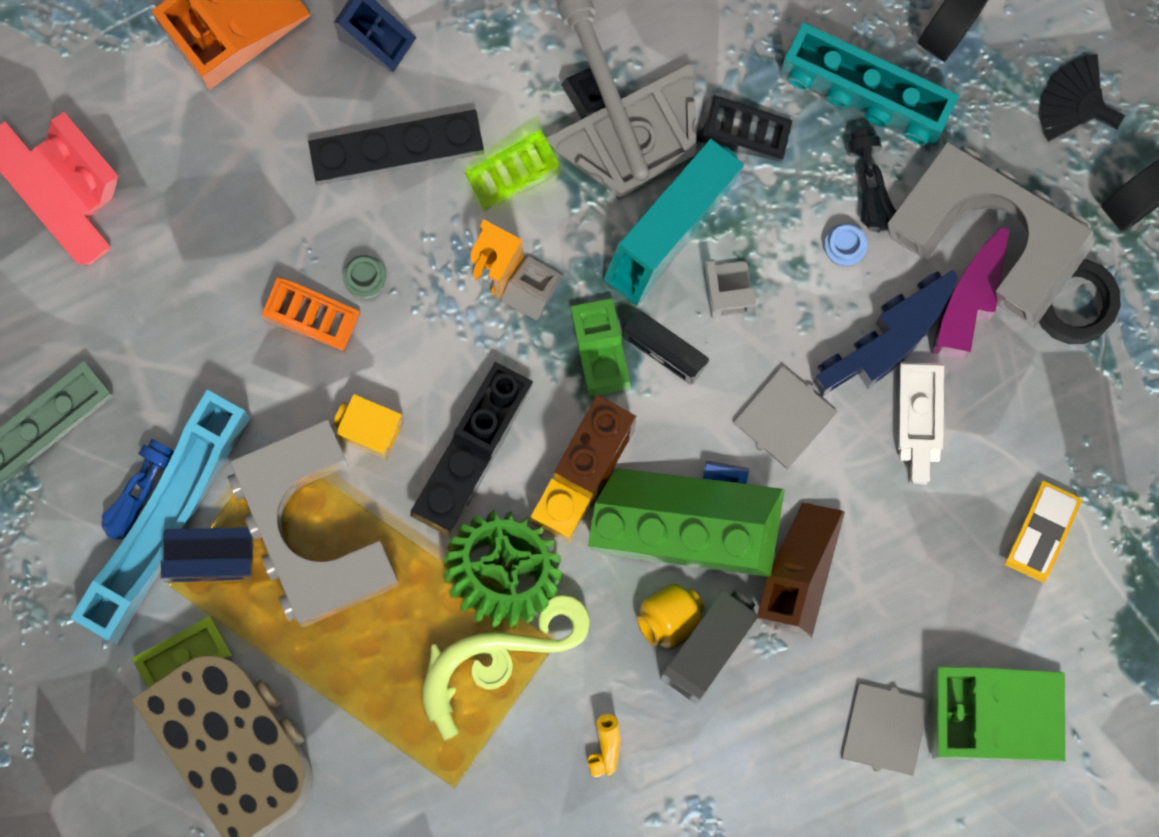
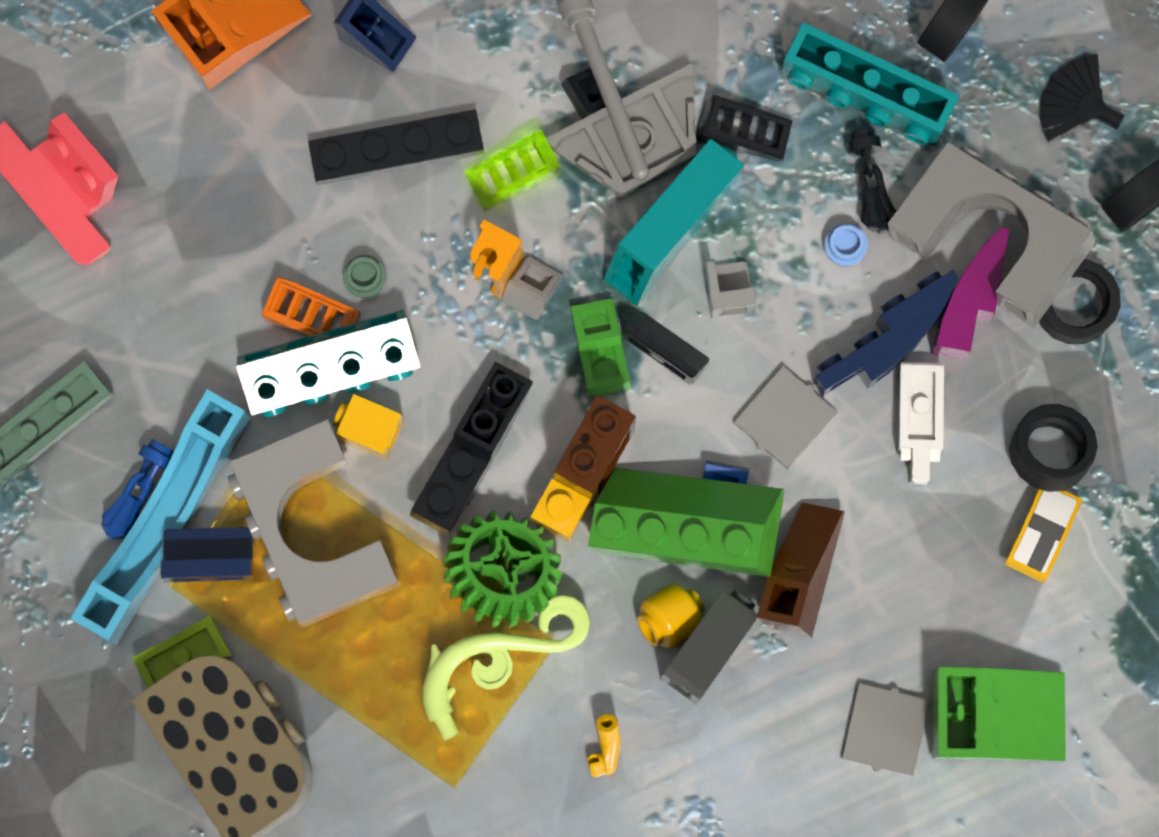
(328, 363): none -> brick
(1072, 424): none -> black tyre

